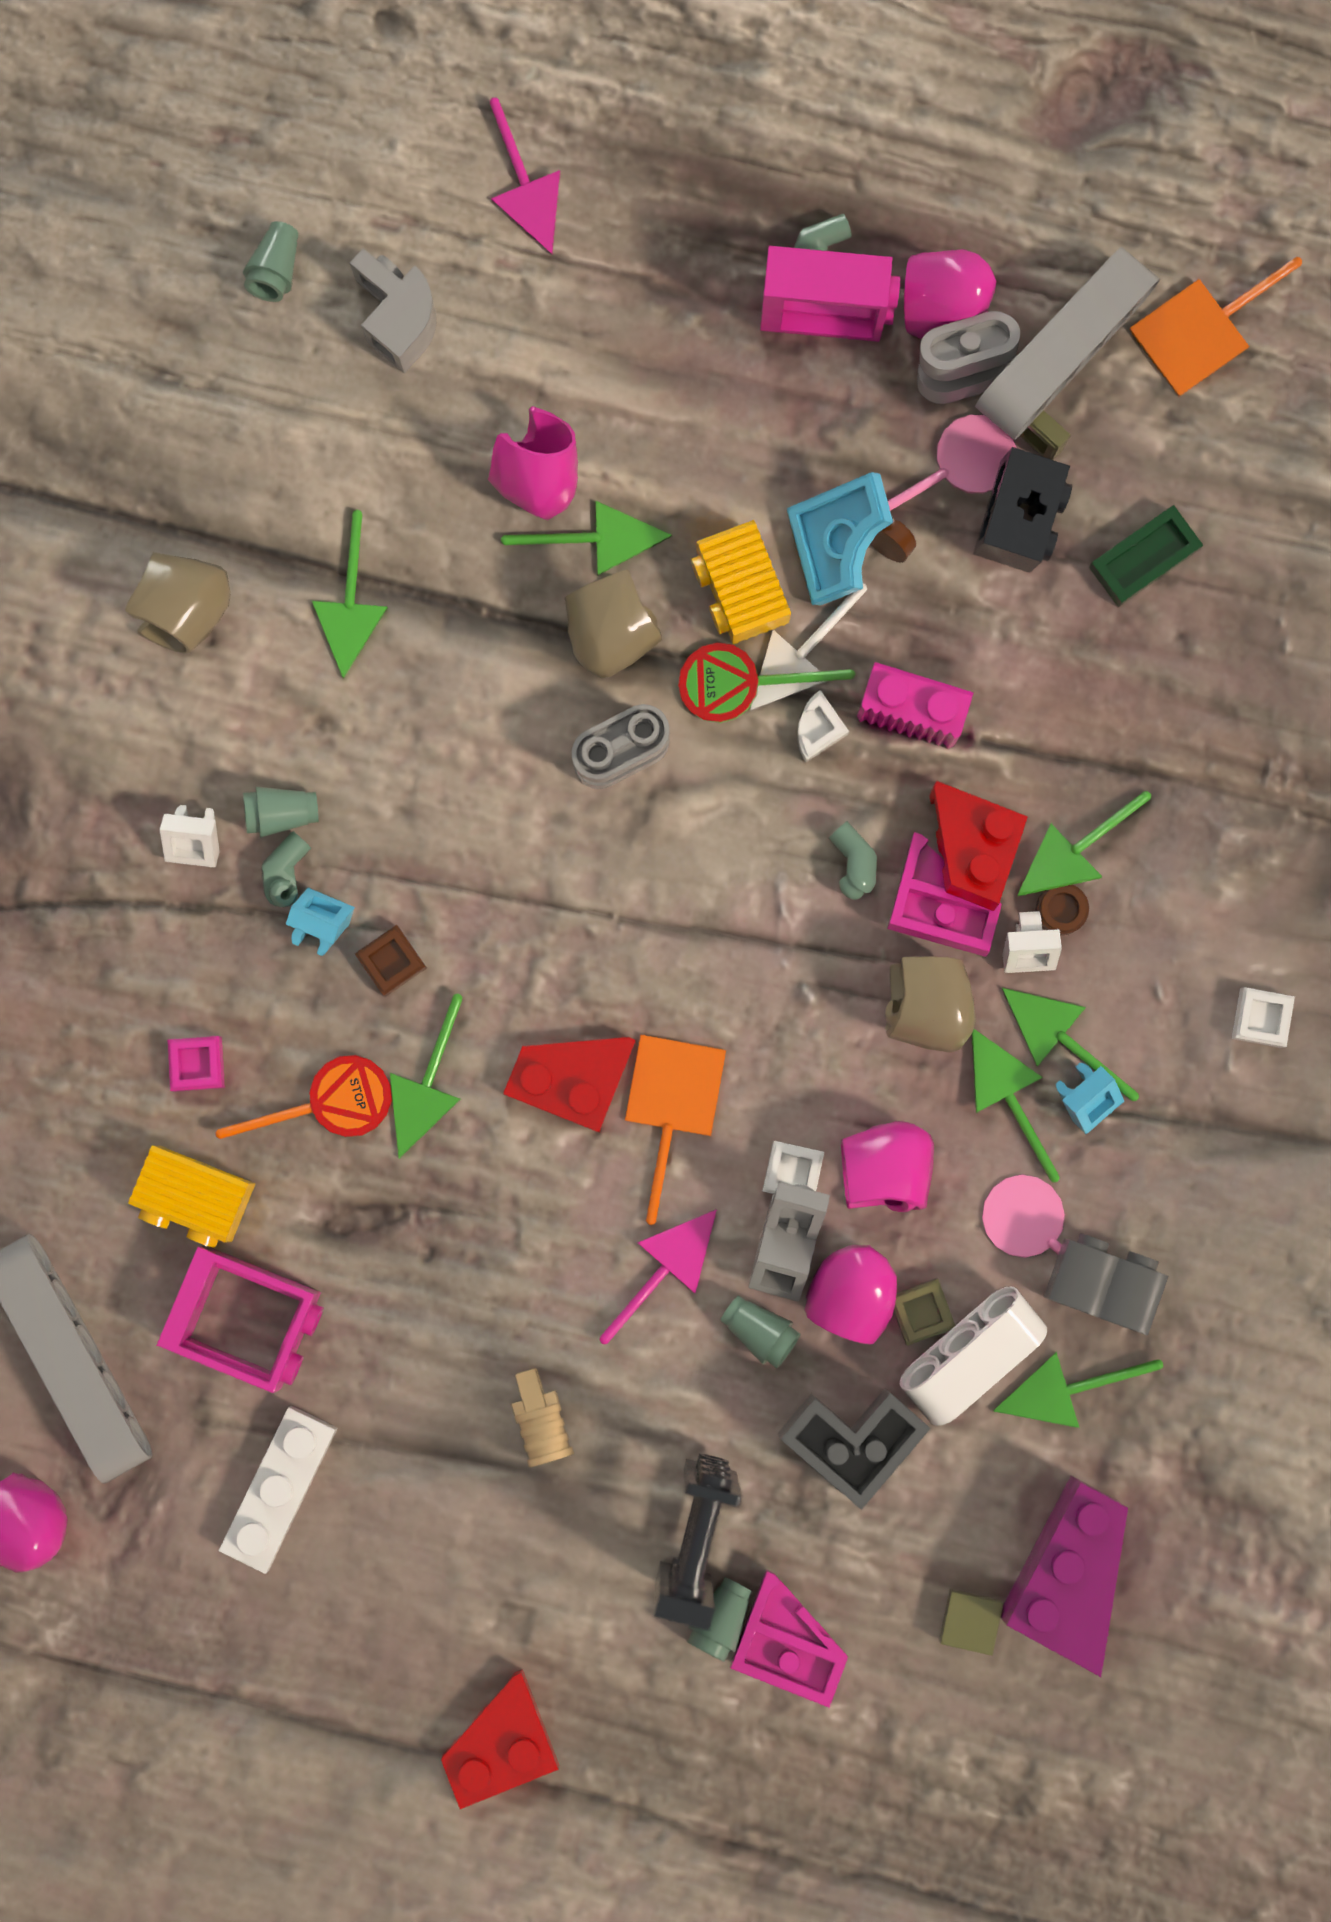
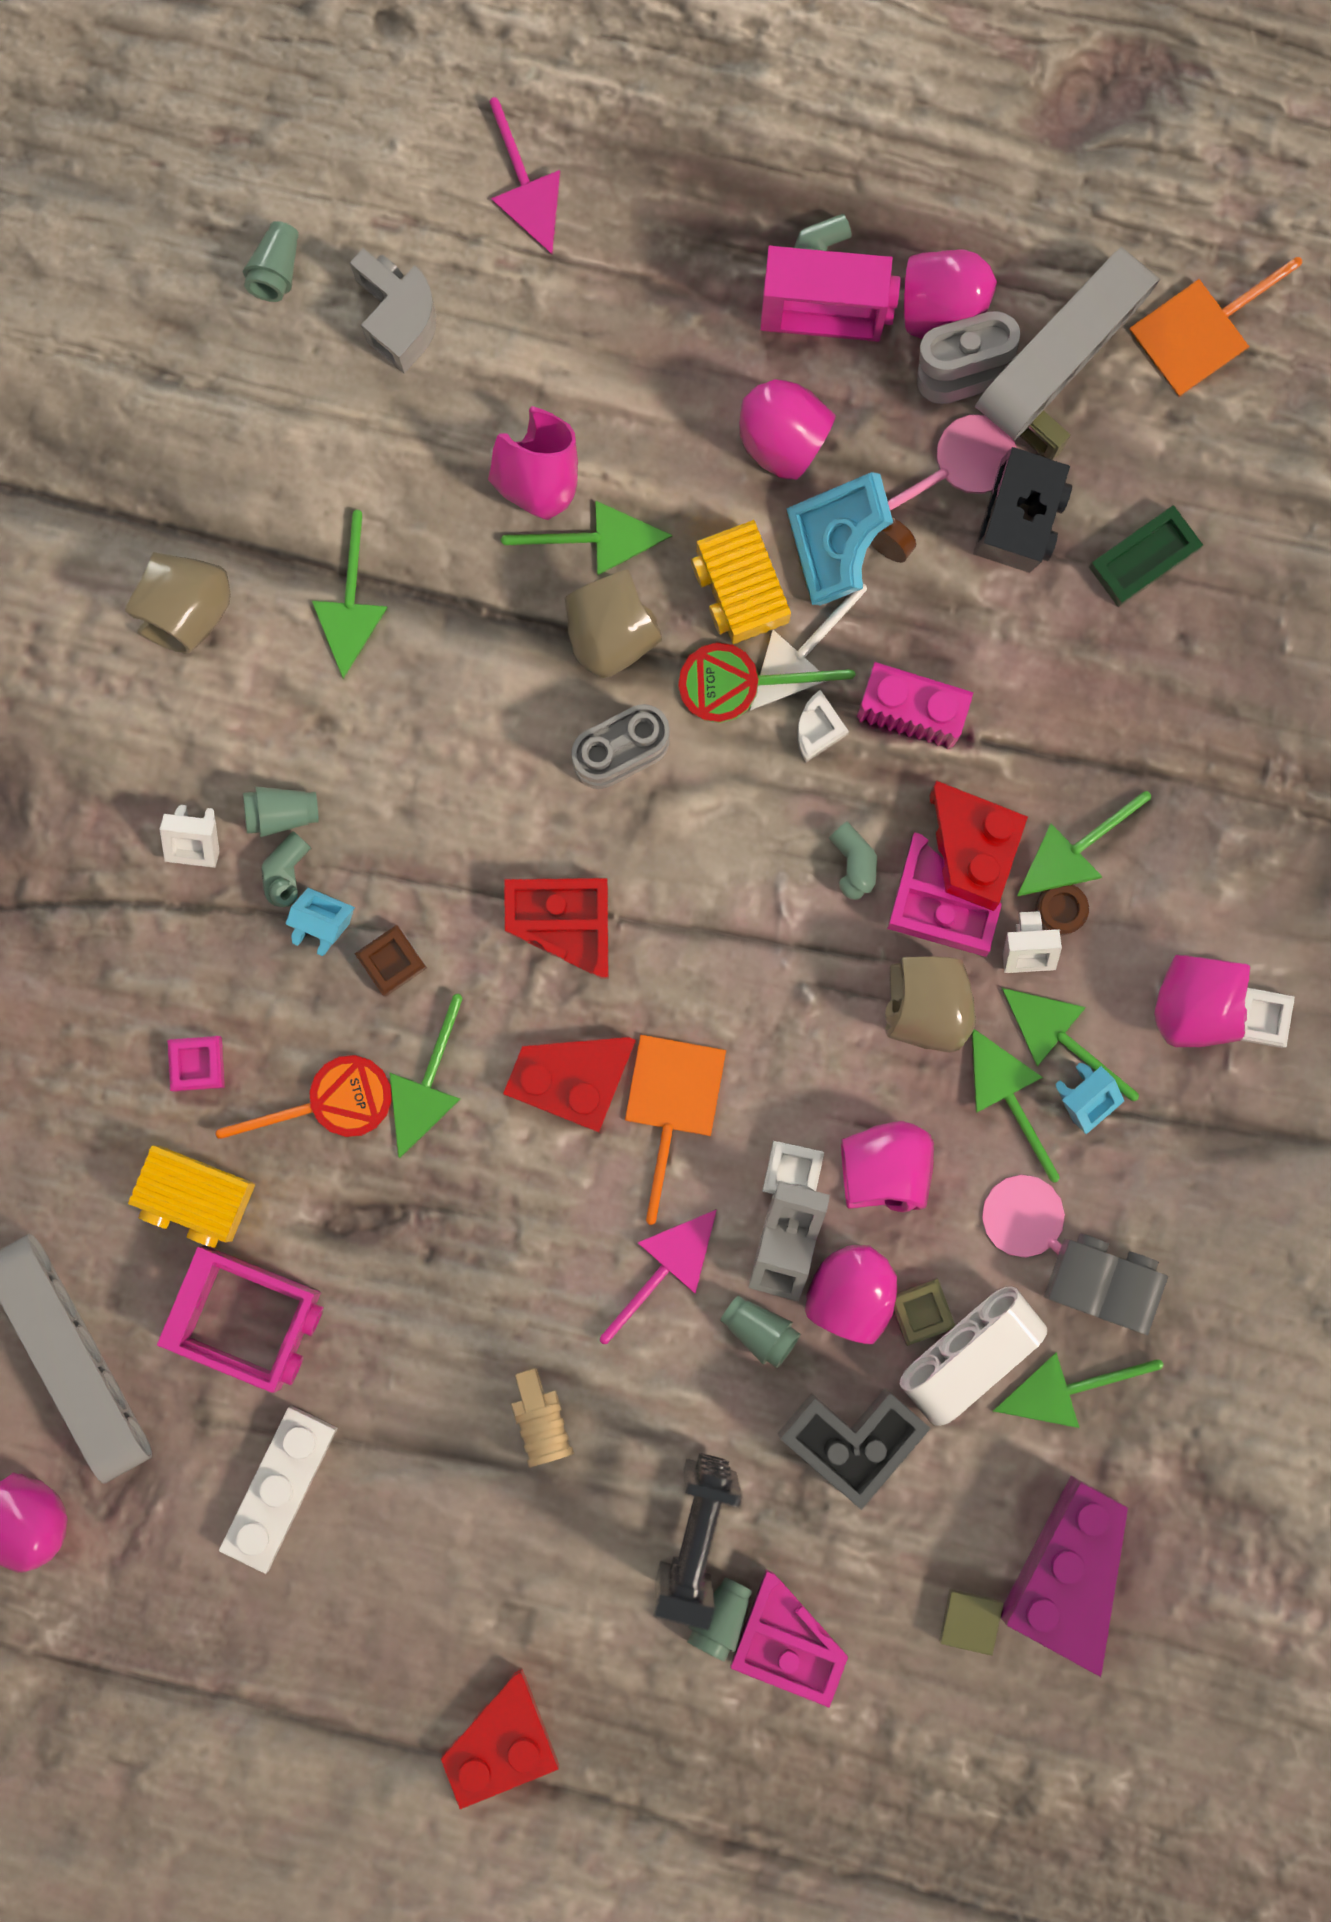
(562, 919): none -> red wing
(783, 427): none -> dark pink piece
(1202, 1002): none -> dark pink piece

